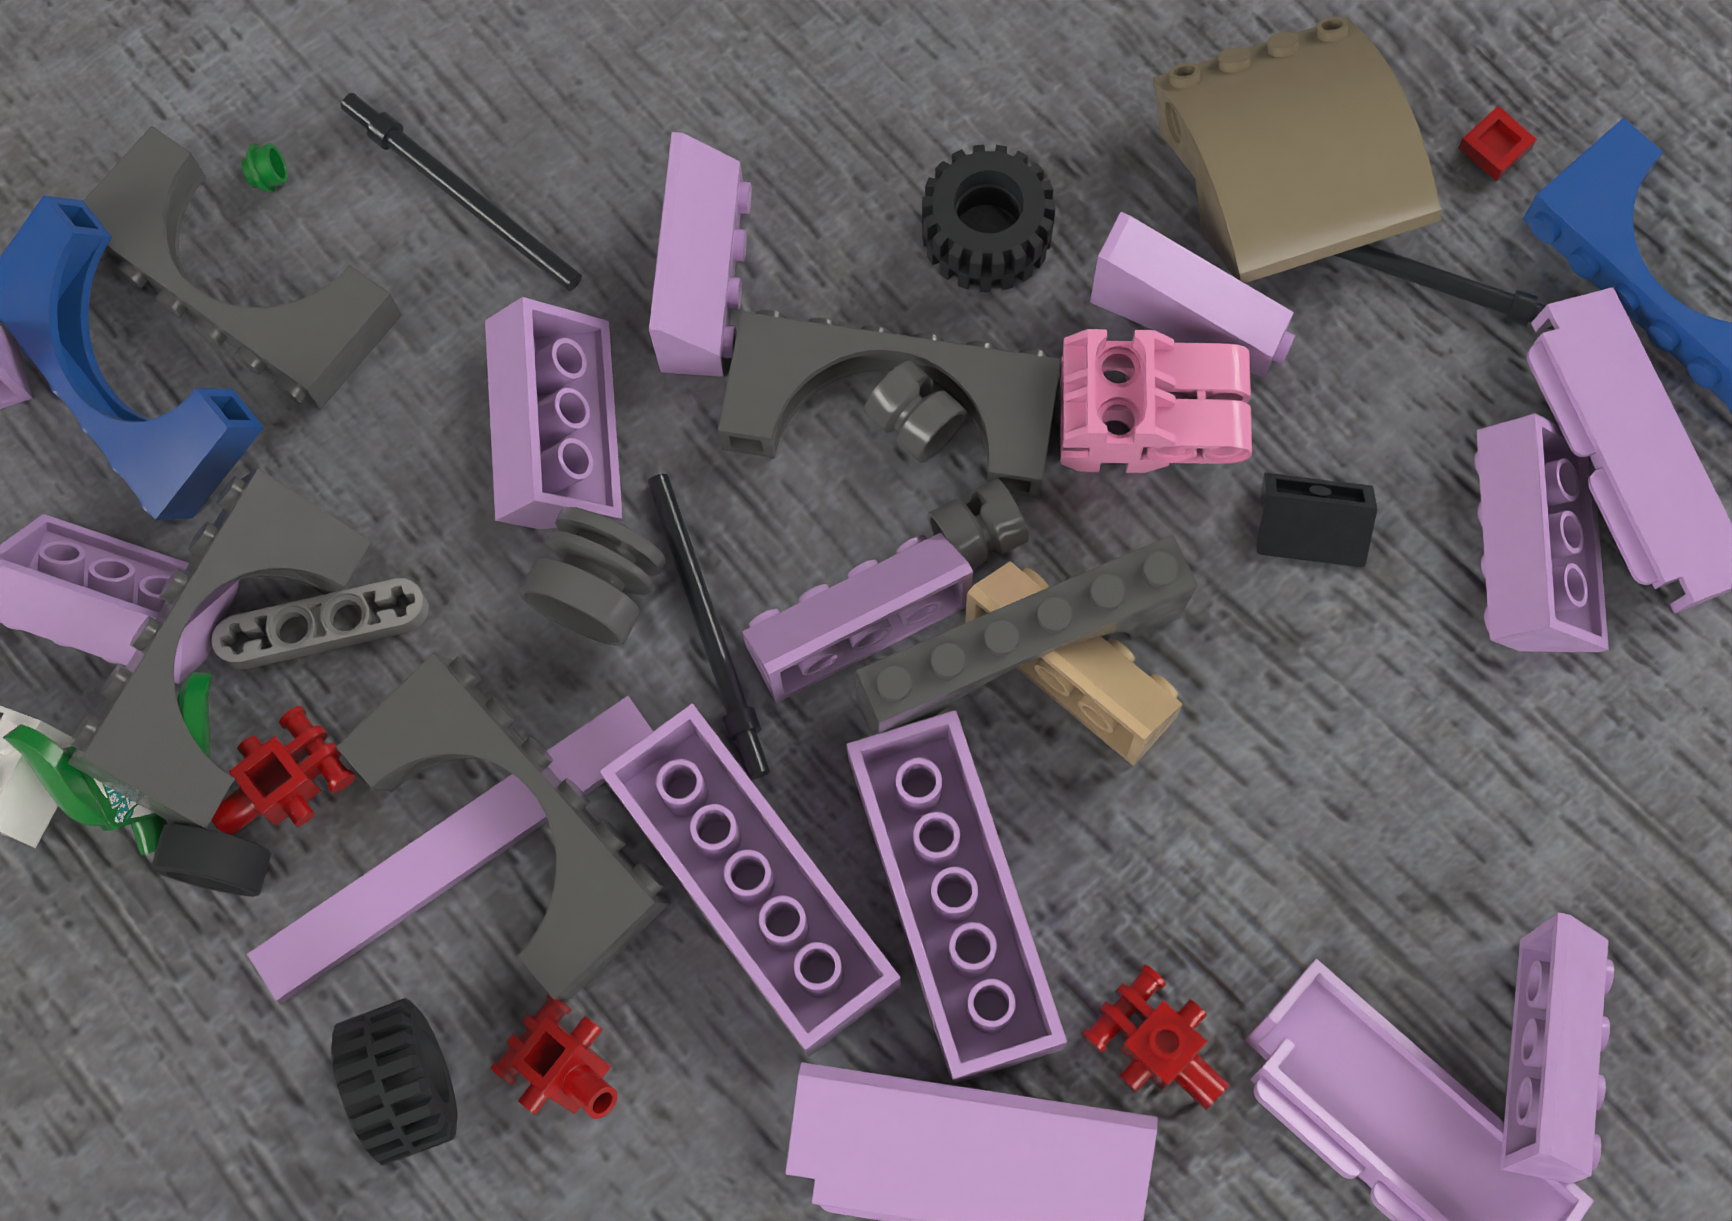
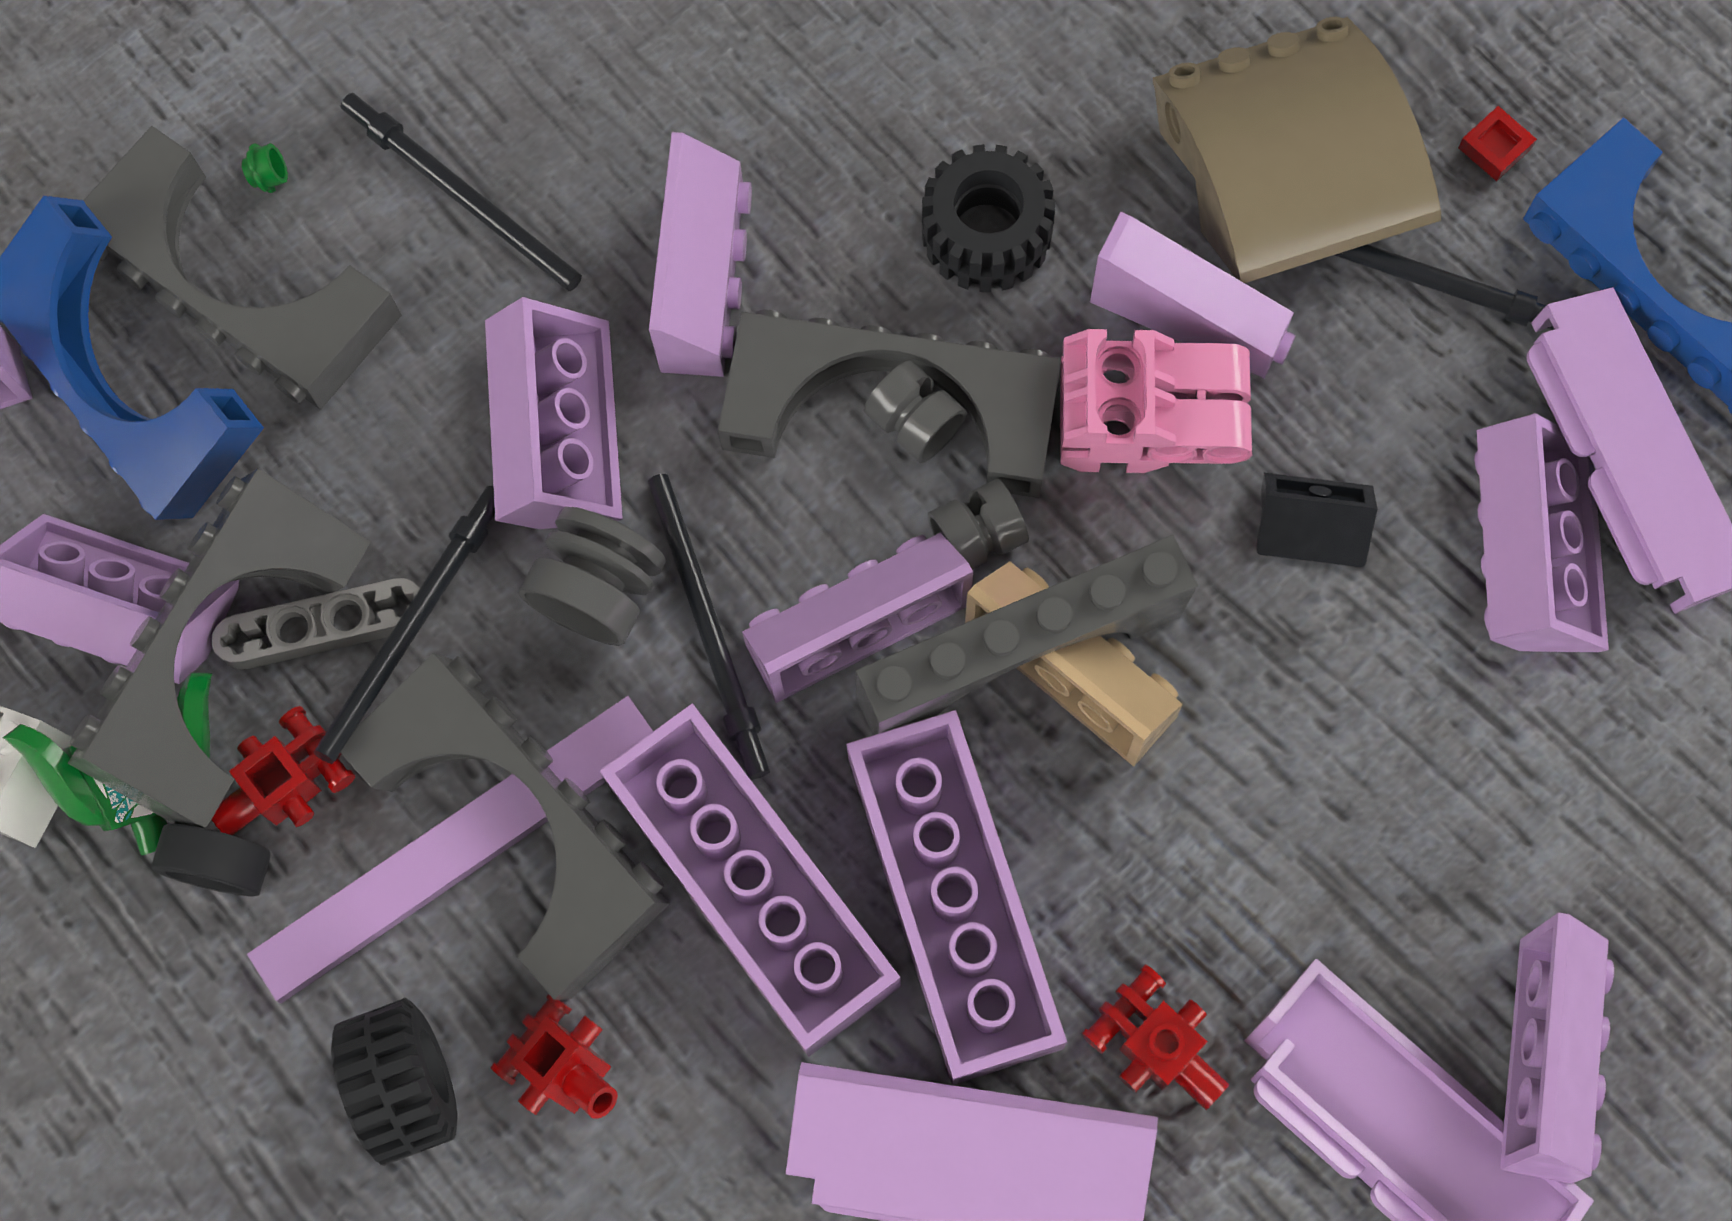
(465, 538): none -> black bar

